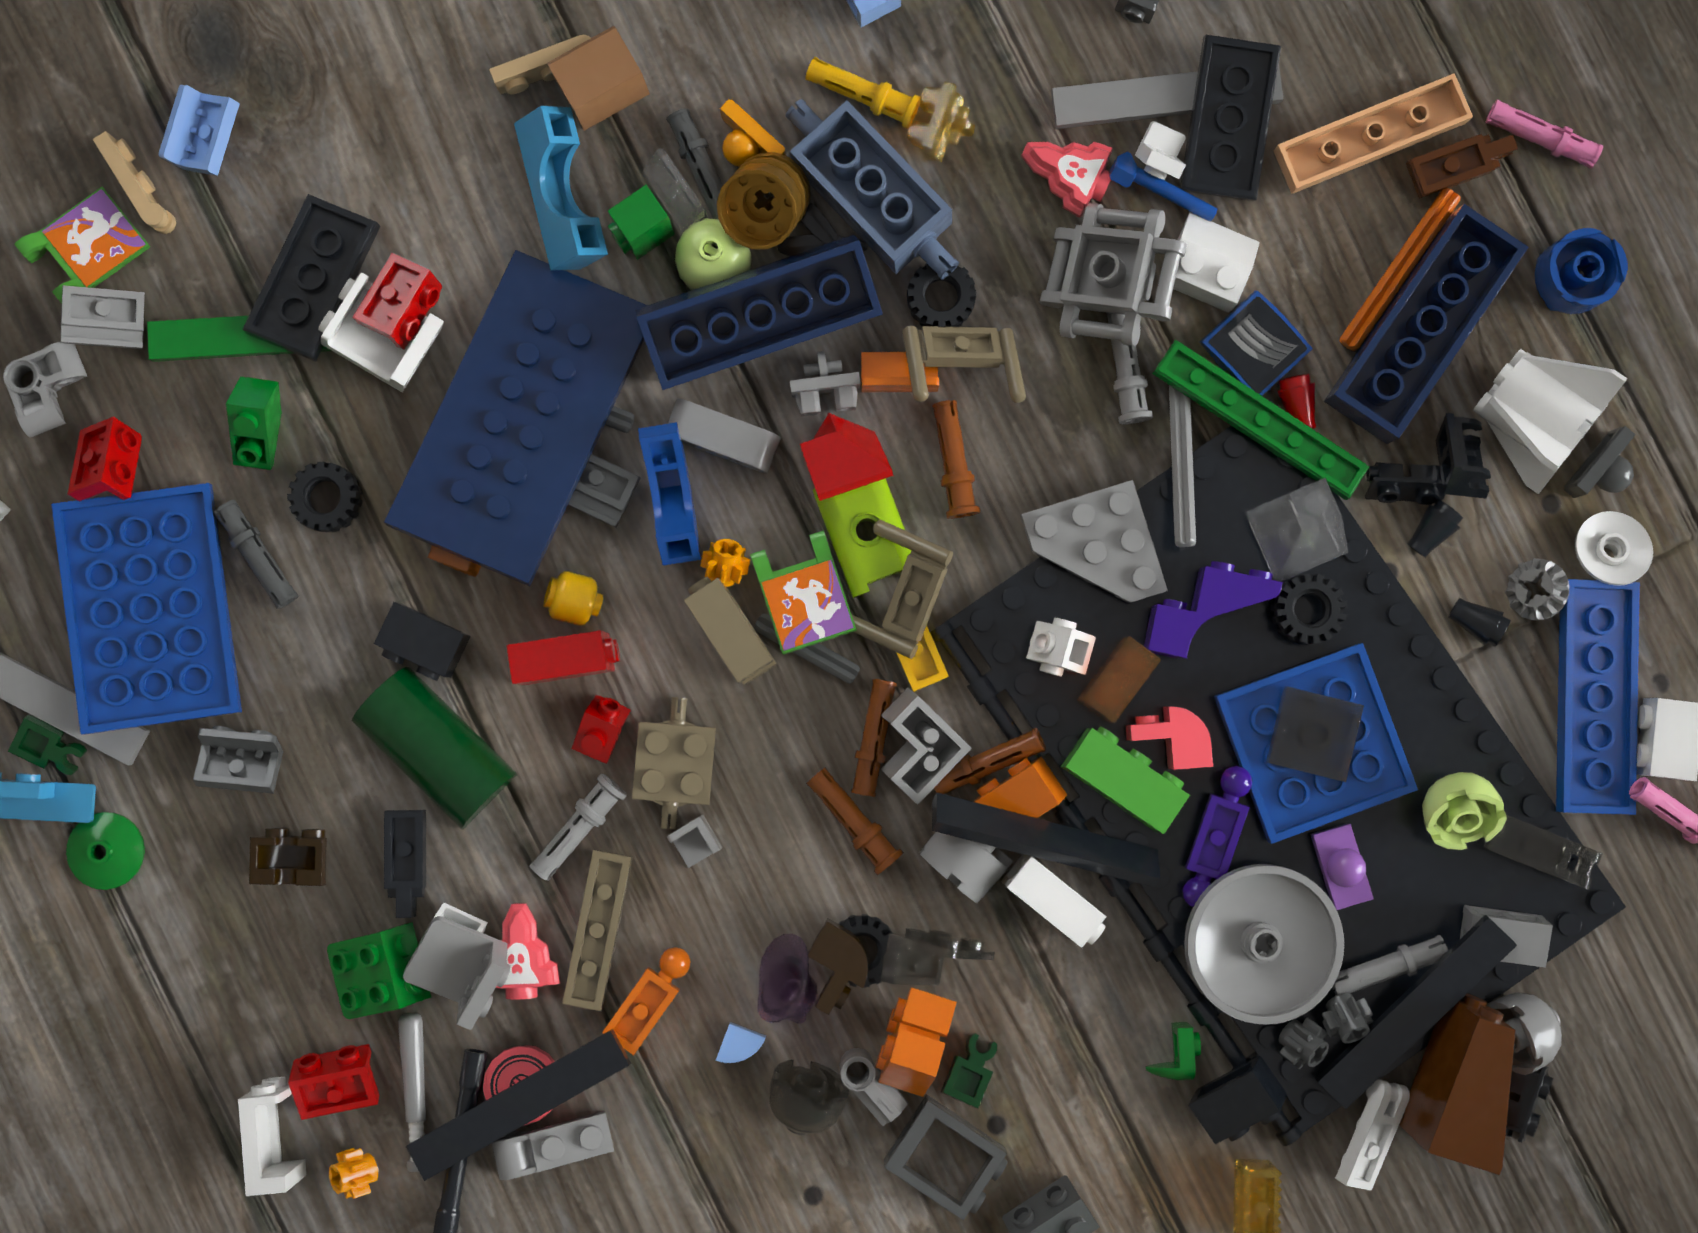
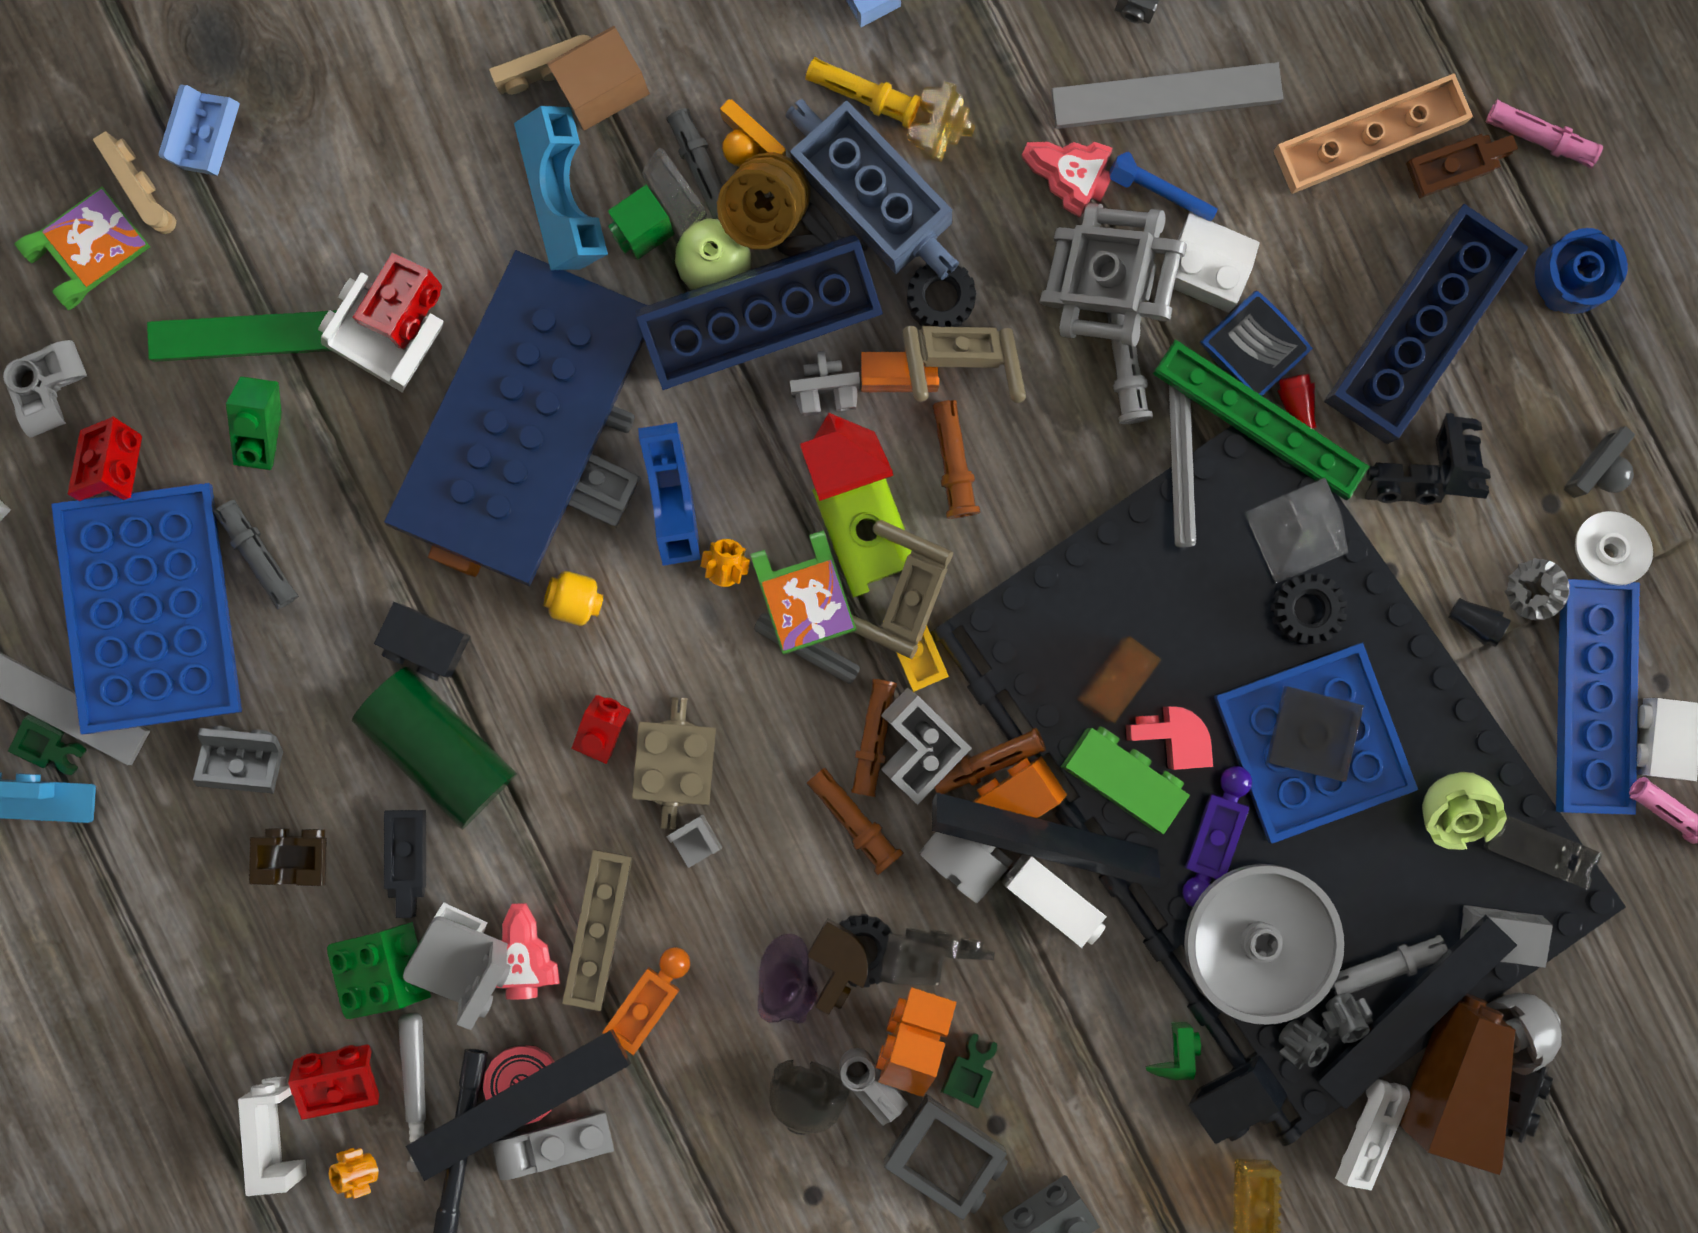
(102, 317): light grey plate -> none
(123, 851): green dish -> none
(301, 495): black tyre -> none
(308, 275): black tile -> none
(562, 657): red brick -> none
(588, 813): light grey pin -> none
(724, 436): light grey beam -> none
(729, 630): dark tan arch -> none
(739, 1044): light blue tile -> none
(1060, 647): white brick -> none
(1100, 541): light grey plate -> none
(1160, 151): white bracket -> none
(1216, 593): dark purple arch -> none
(1230, 117): black tile -> none
(1342, 866): medium lavender tile -> none
(1399, 269): orange axle -> none
(1434, 528): black cone -> none
(1544, 411): white brick -> none

